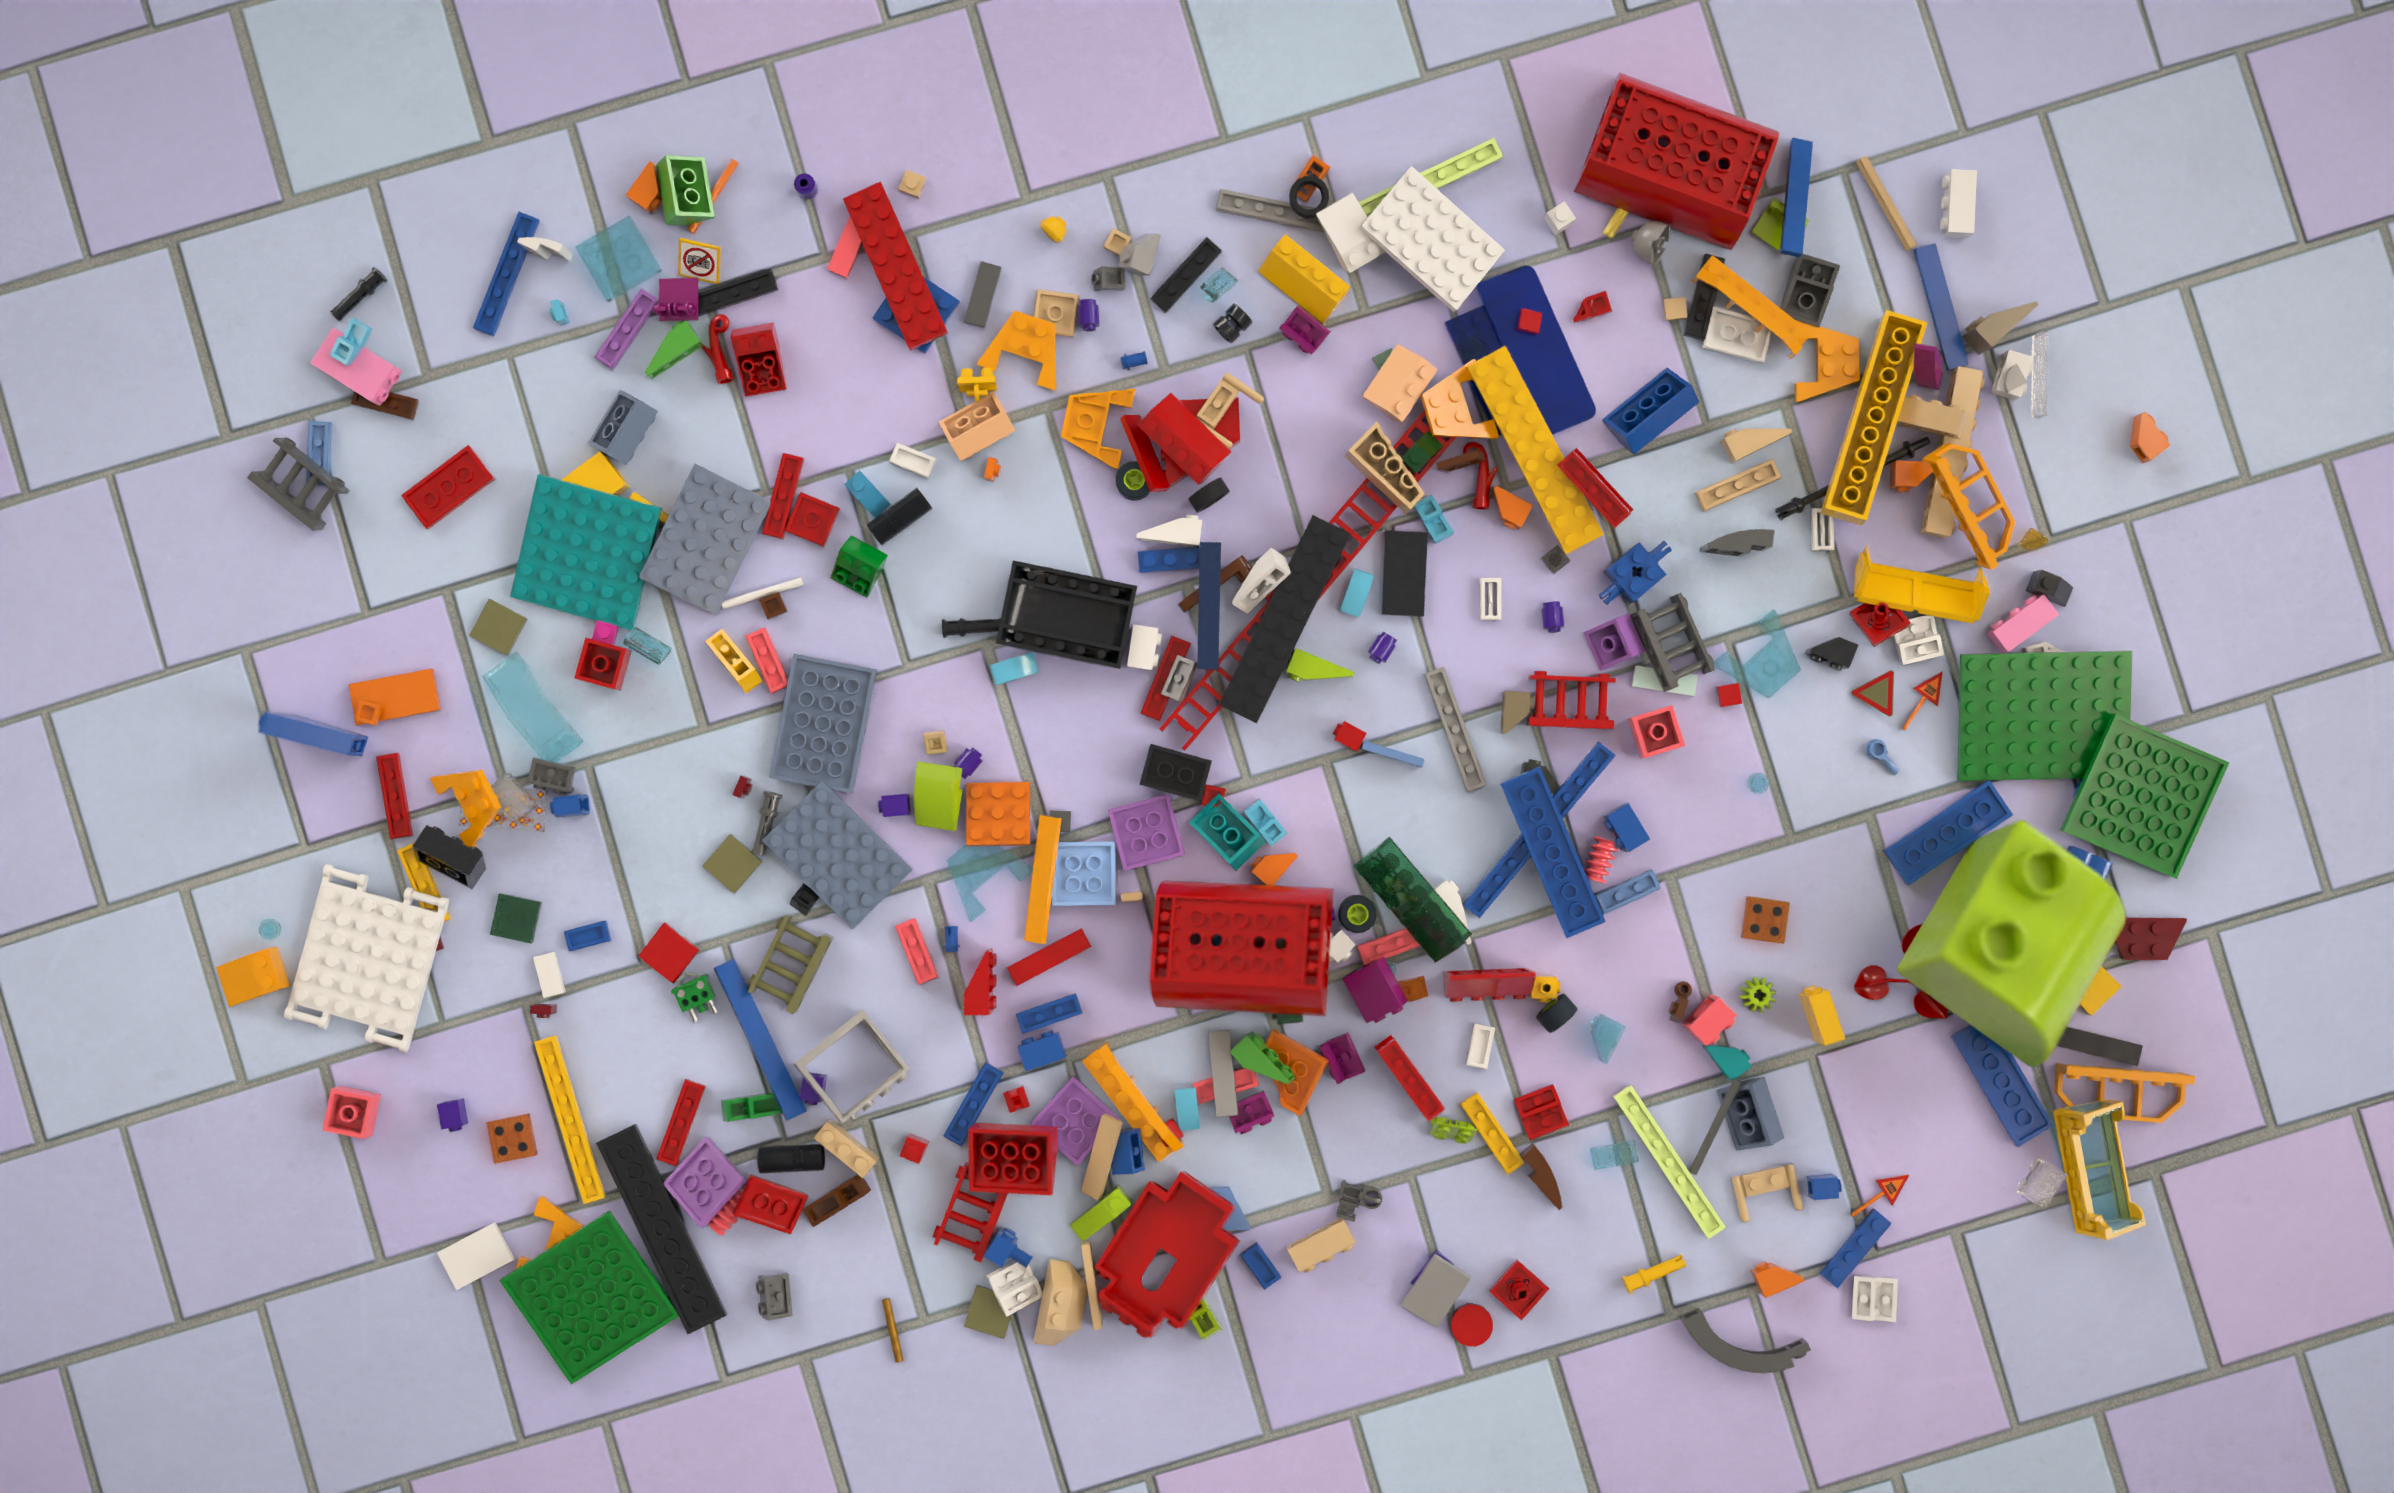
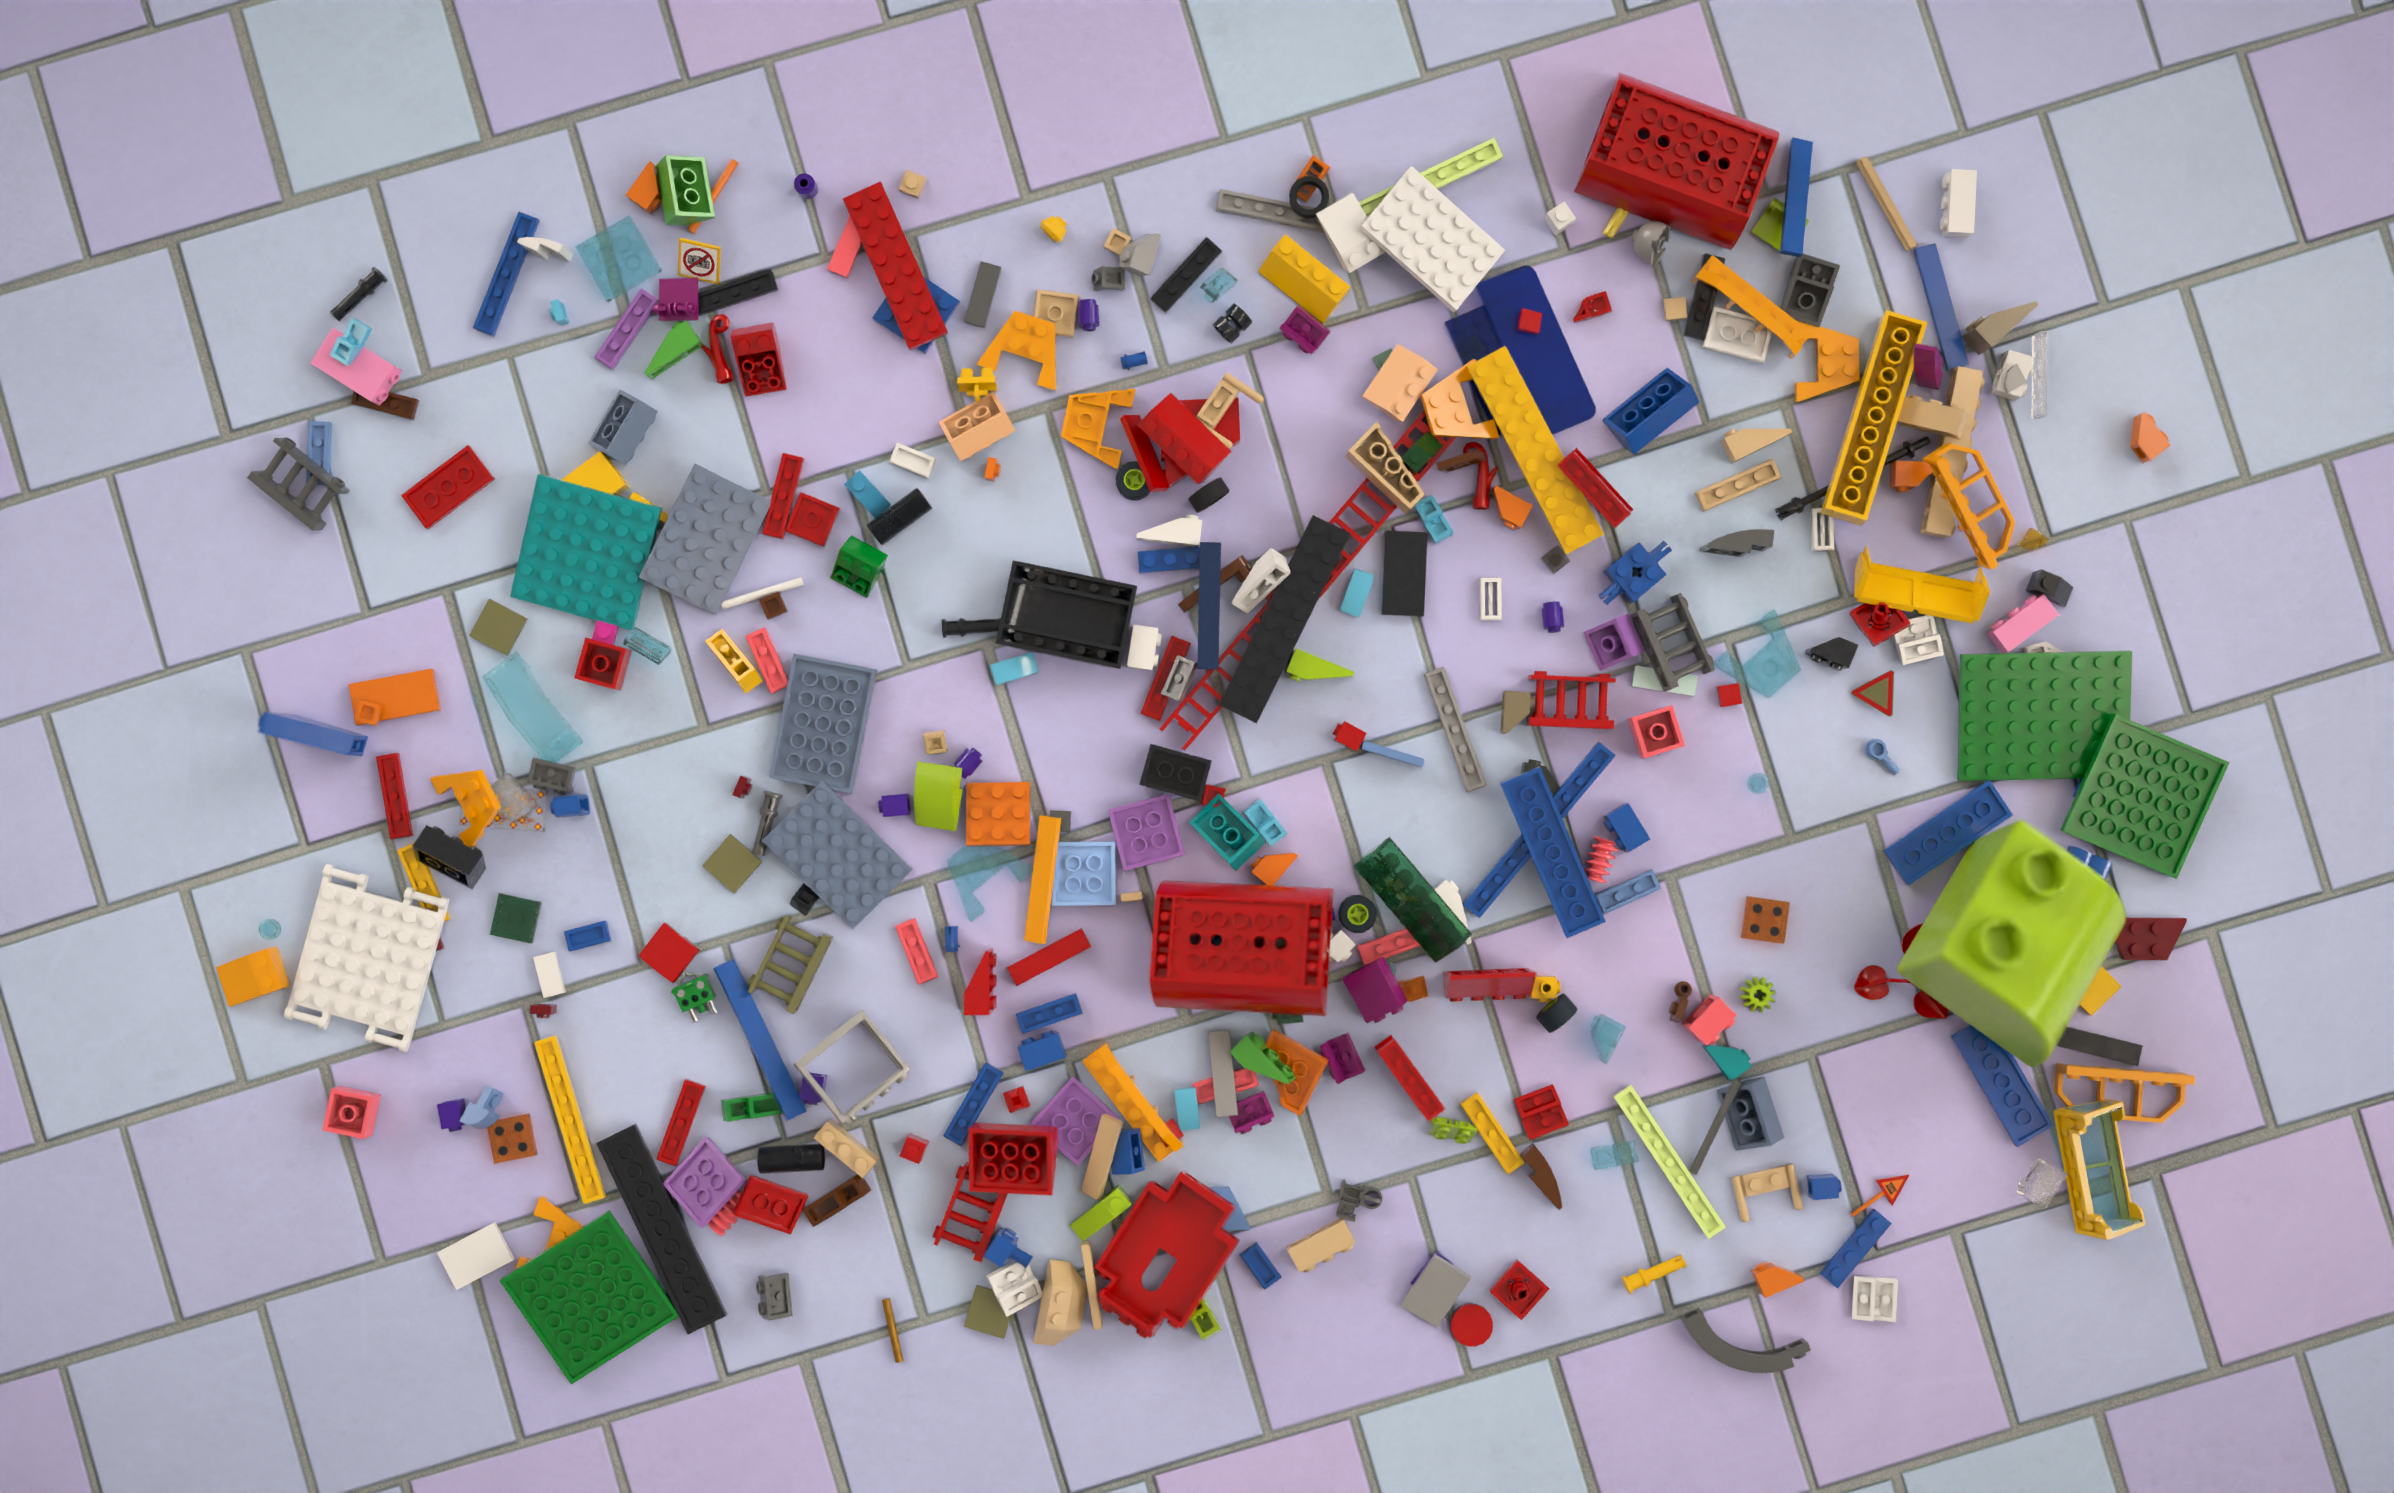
(482, 1114): none -> medium blue brick
(1382, 648): dark purple brick -> none
(1480, 1045): white tile -> none
(1821, 1015): yellow brick -> none
(1929, 690): piece -> none

